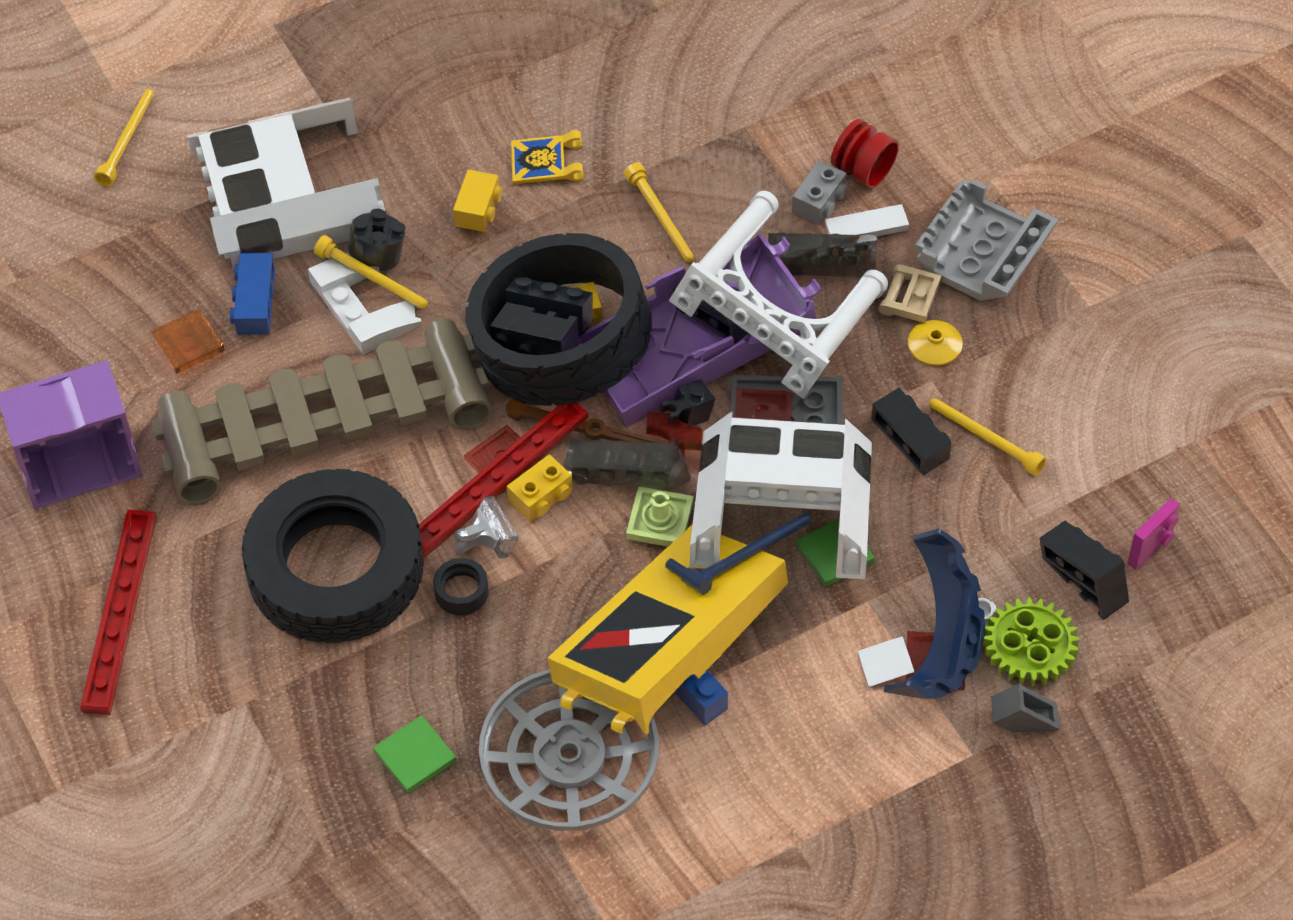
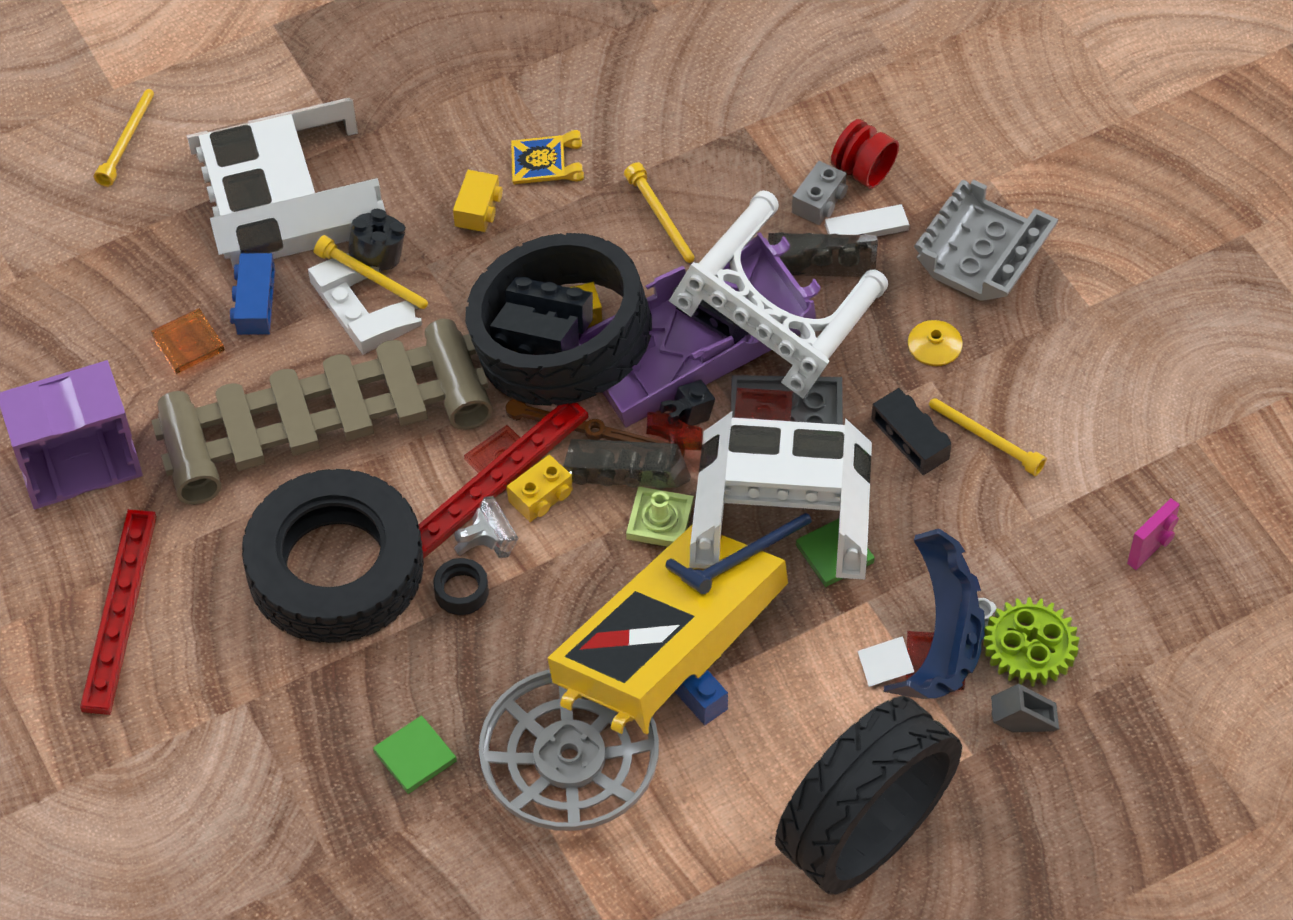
(868, 794): none -> black tyre
(918, 297): tan plate -> none
(1088, 566): black wedge -> none

